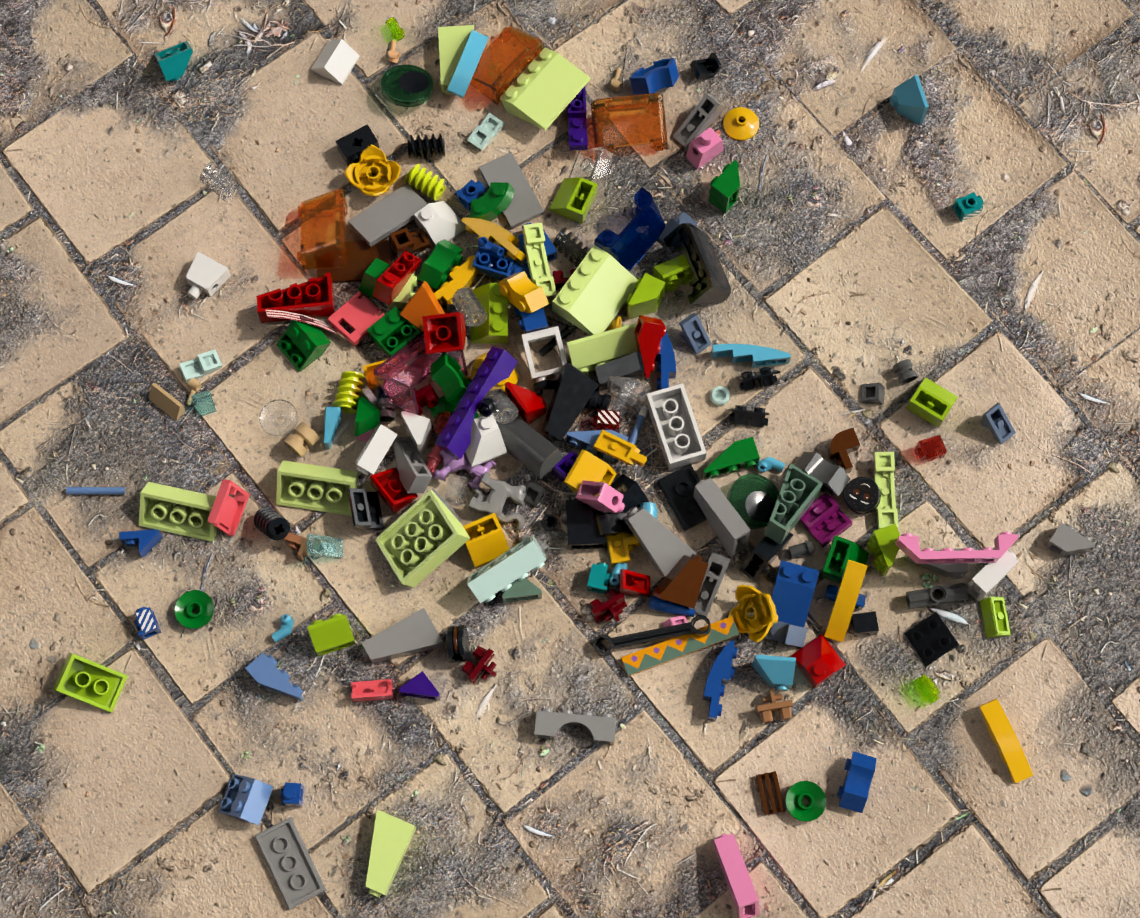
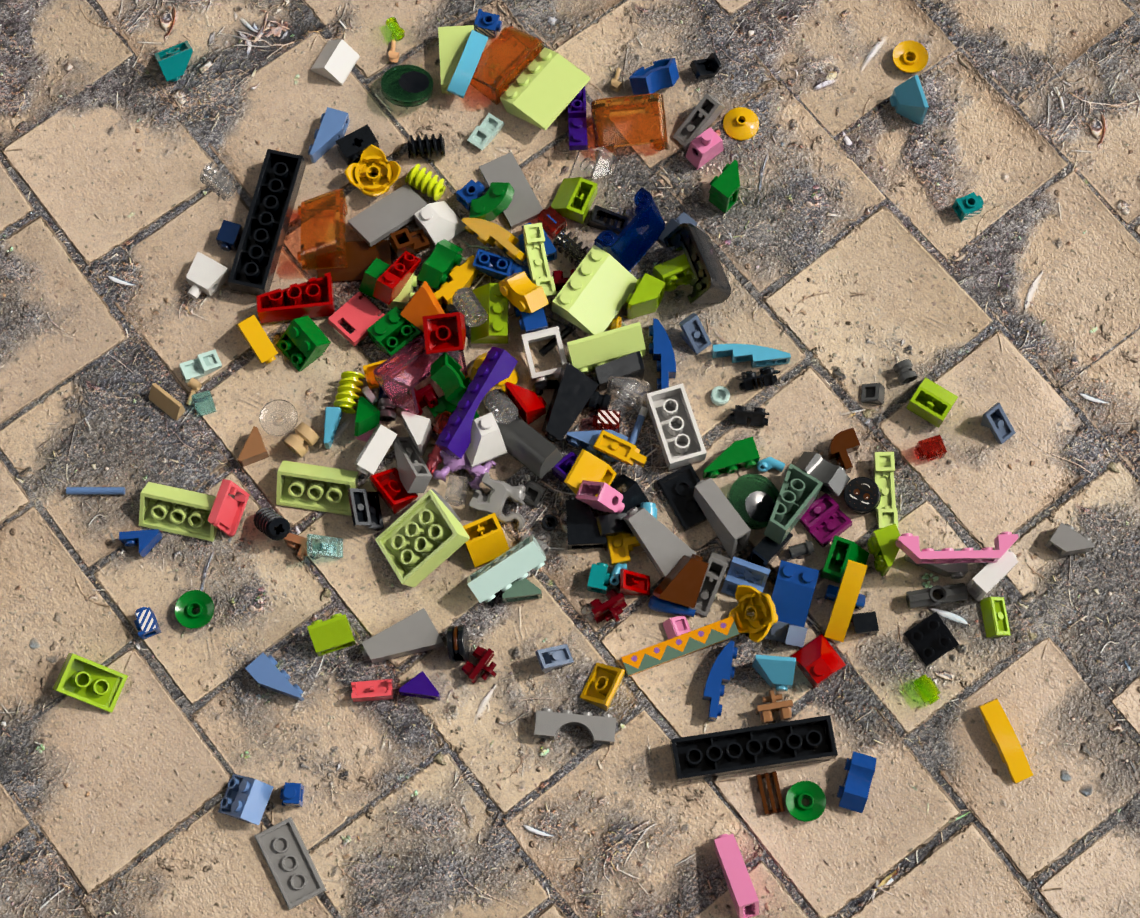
(229, 236): none -> dark blue brick
(253, 450): none -> medium nougat slope
(257, 339): none -> yellow slope
(267, 223): none -> black brick
(285, 628): medium azure arm -> none
(299, 317): sticker -> none
(332, 127): none -> medium blue slope
(388, 848): yellowish green slope -> none
(485, 245): blue arm -> none
(487, 23): none -> blue brick
(487, 407): black bush -> none
(551, 221): none -> clear red brick
(554, 657): none -> sand blue slope
(599, 224): none -> black slope
(602, 685): none -> yellow slope
(648, 338): red slope -> none
(652, 635): black piece -> none
(744, 573): none -> medium blue slope
(753, 748): none -> black brick
(913, 51): none -> yellow dish

